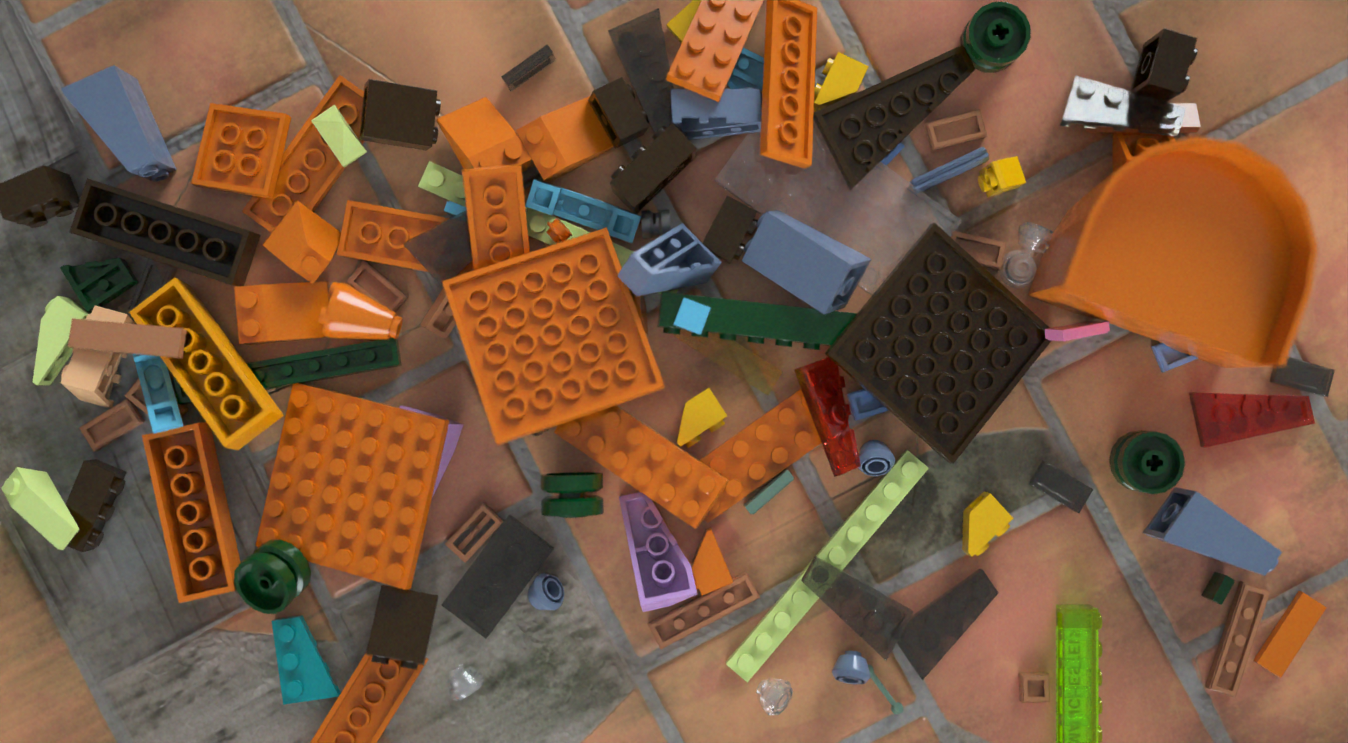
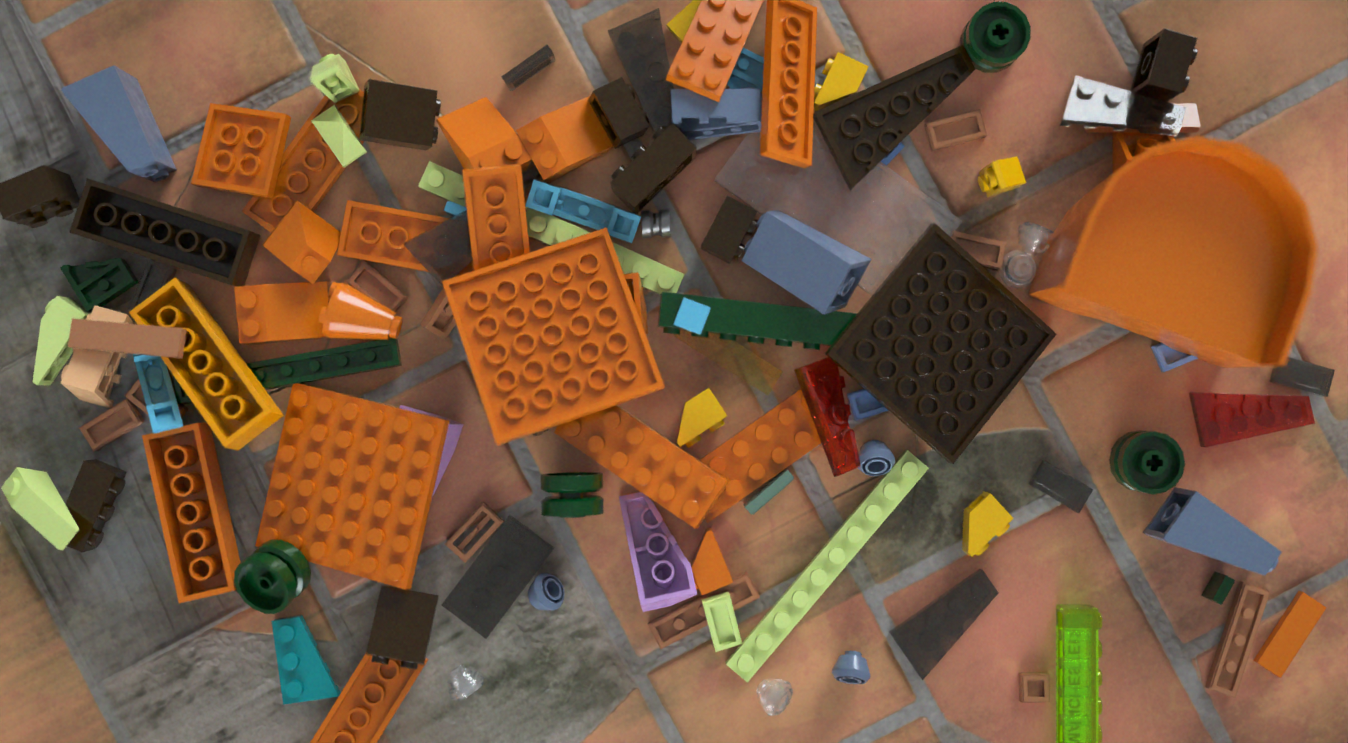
(334, 78): none -> yellowish green slope
(558, 231): orange plate -> none
(669, 263): sand blue wedge -> none
(721, 621): none -> yellowish green tile
(866, 610): clear smoke wing -> none
(896, 707): sand green hinge -> none
(951, 169): sand blue axle -> none
(1077, 330): bright pink tile -> none

